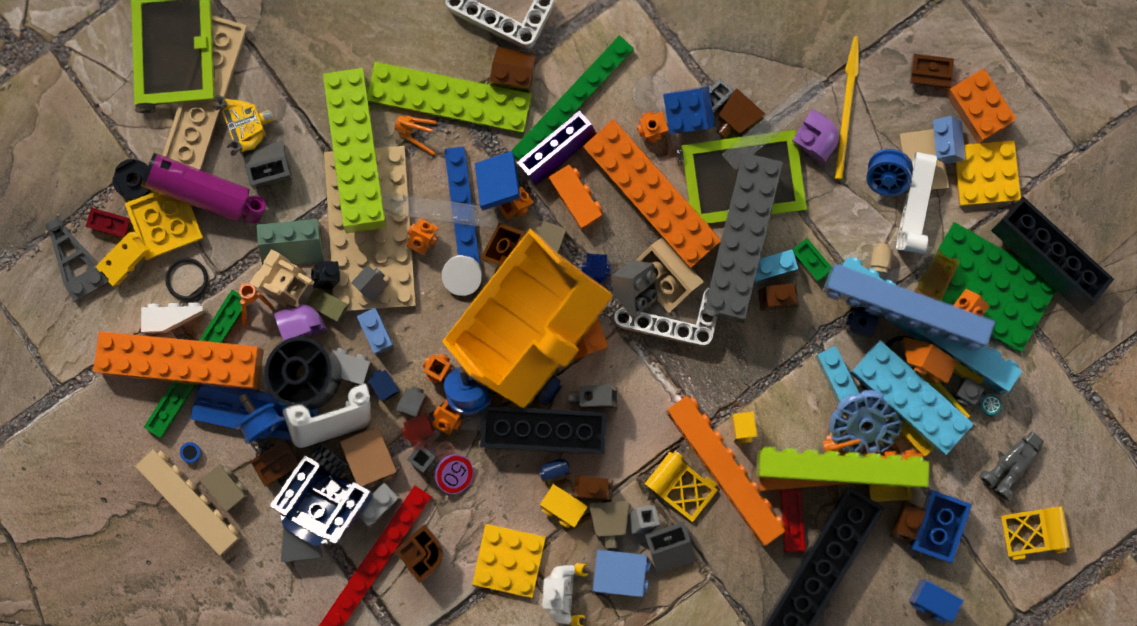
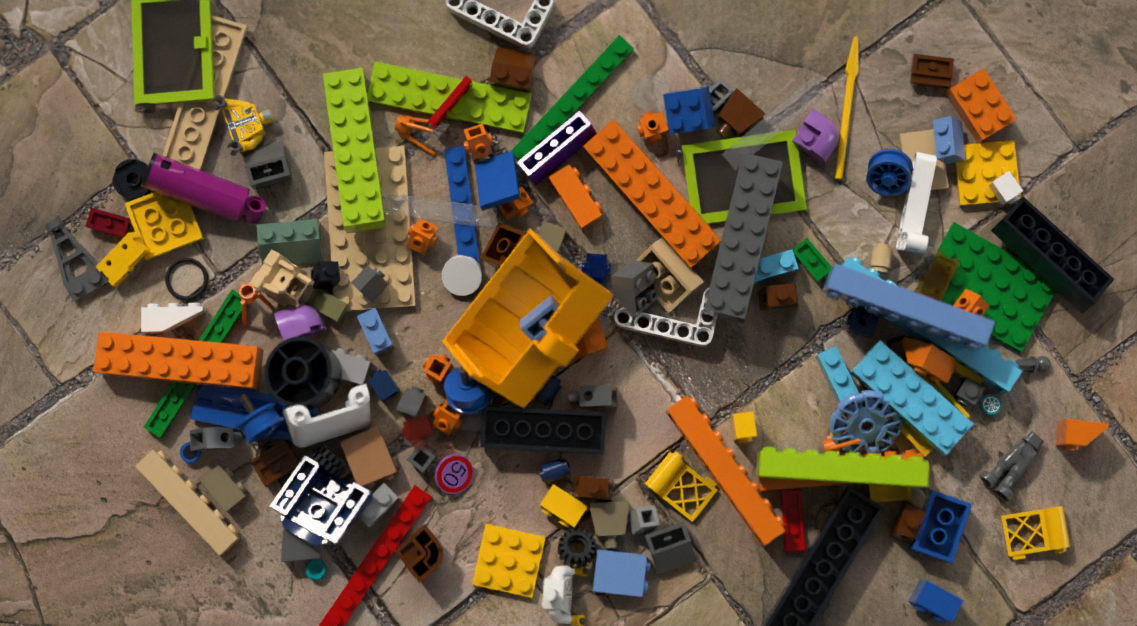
(213, 438): none -> dark grey torso
(316, 569): none -> teal tile
(450, 103): none -> red tile
(478, 142): none -> orange brick
(535, 320): none -> medium blue brick
(578, 537): none -> black tyre
(1006, 188): none -> white brick
(1033, 364): none -> dark grey axle
(1077, 433): none -> orange slope

